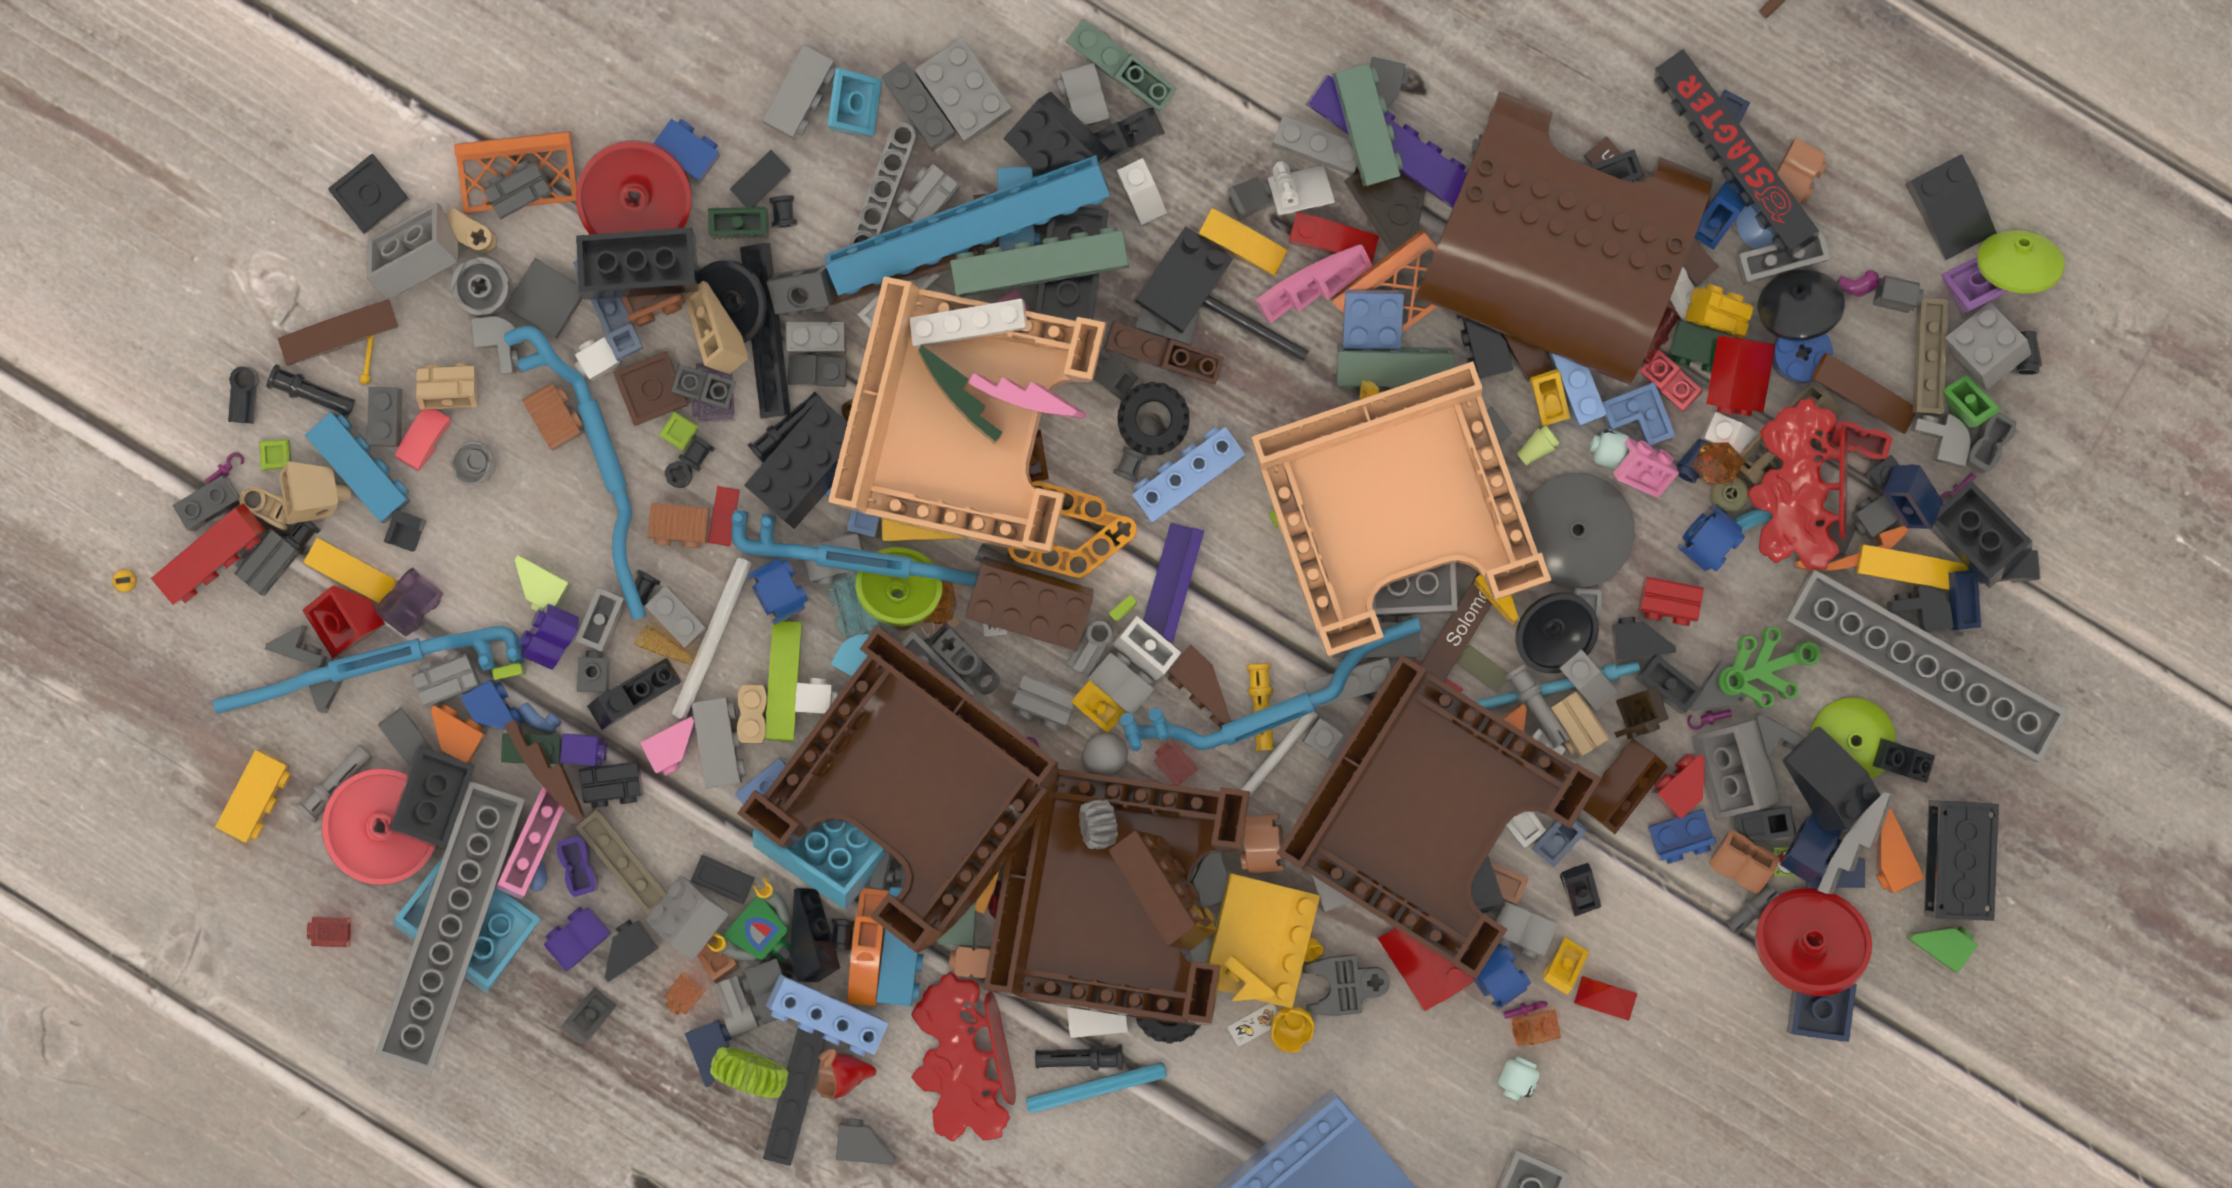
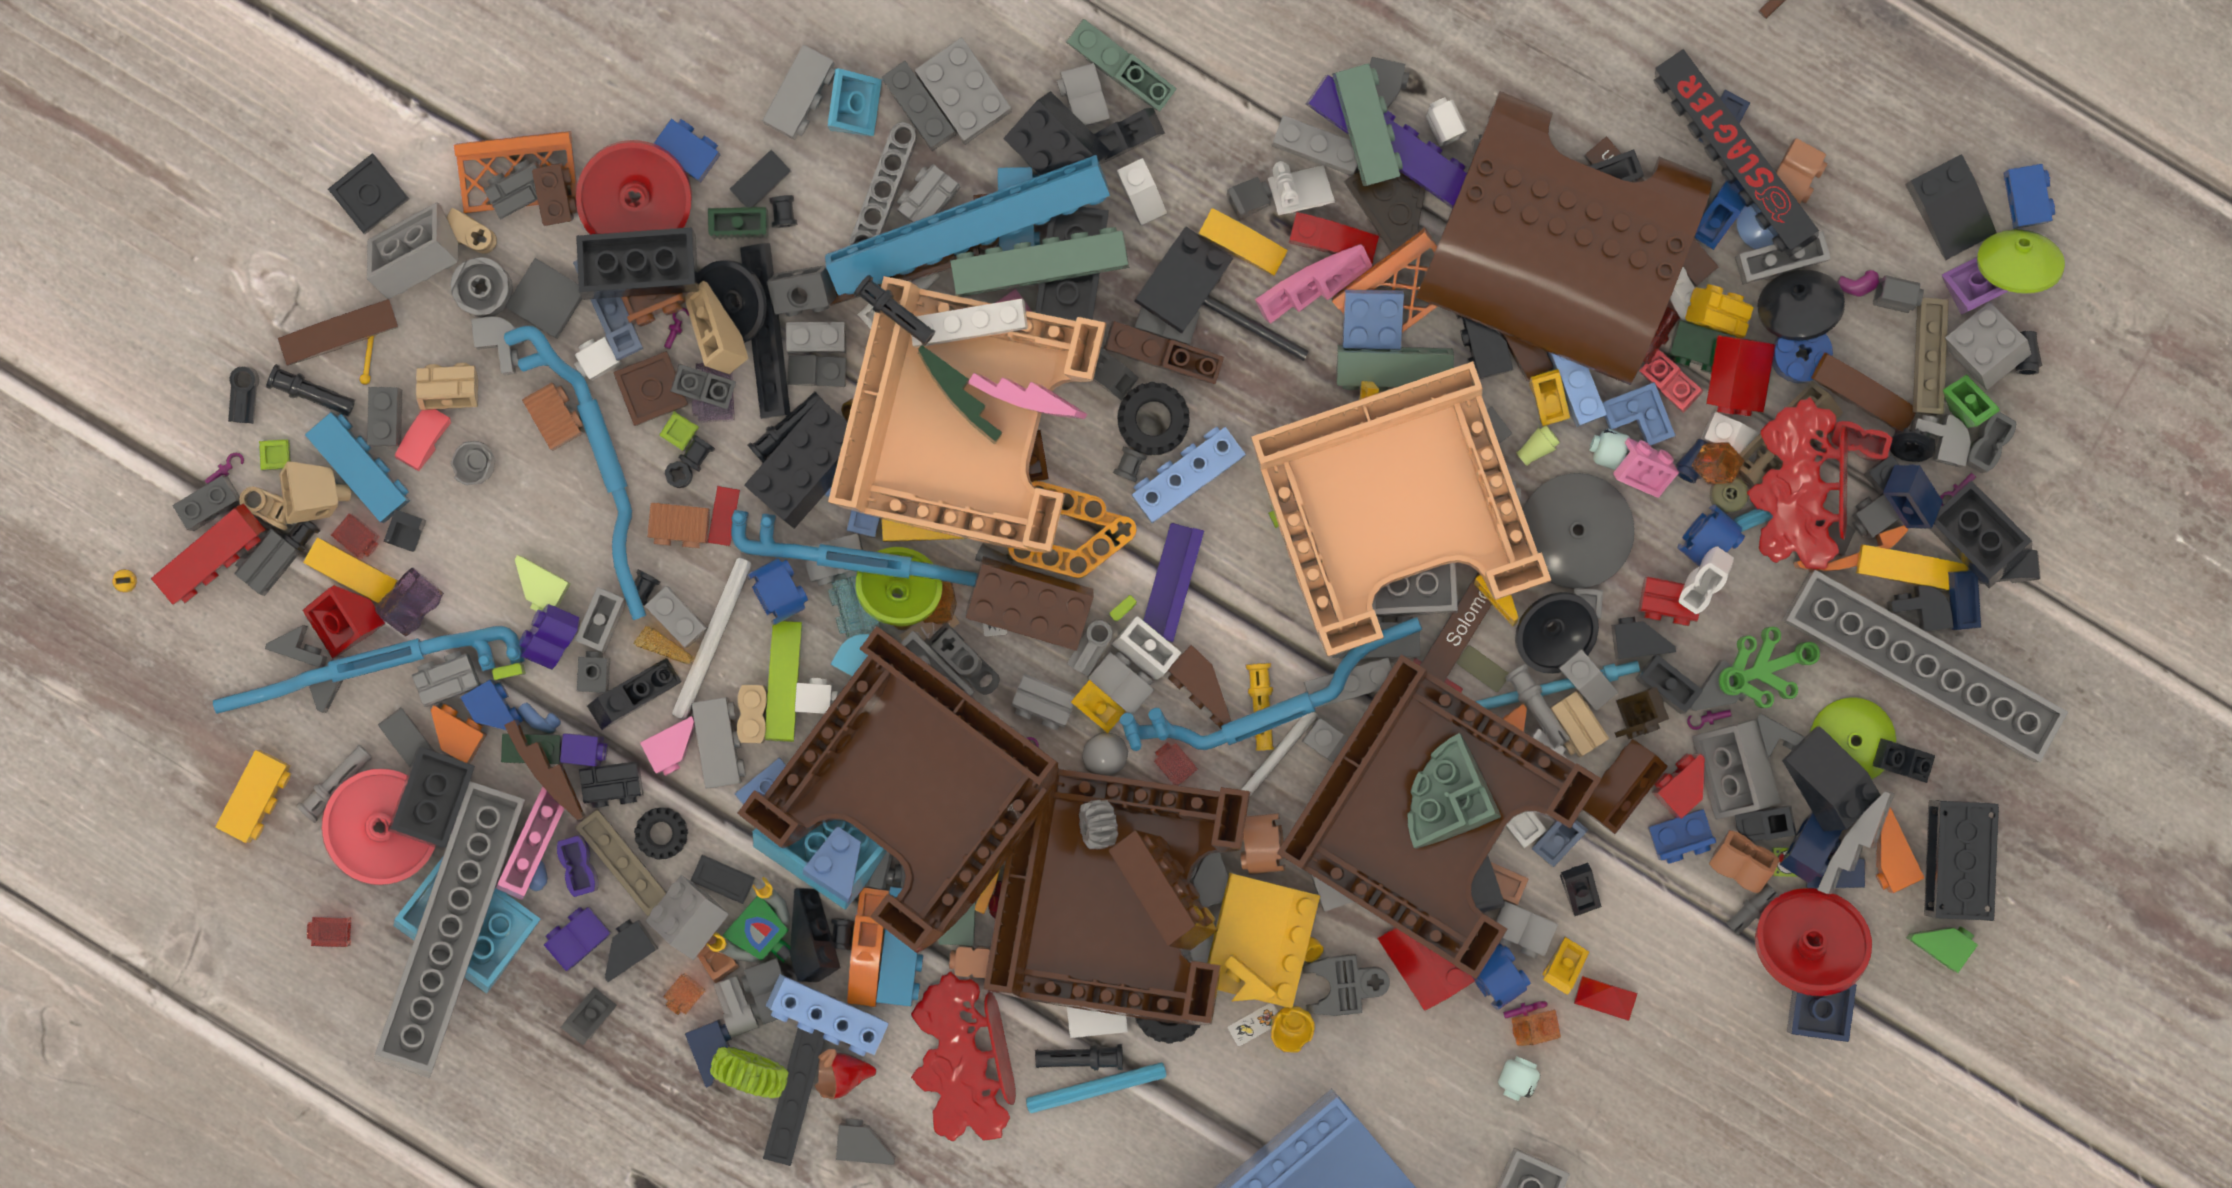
(356, 536): none -> clear red brick
(553, 194): none -> reddish brown bracket
(644, 826): none -> black tyre
(674, 329): none -> magenta hand
(835, 864): none -> medium blue wing
(883, 302): none -> black pin
(1445, 122): none -> white brick
(1449, 796): none -> sand green brick
(1706, 580): none -> white brick
(1912, 451): none -> black gear
(2029, 196): none -> blue brick

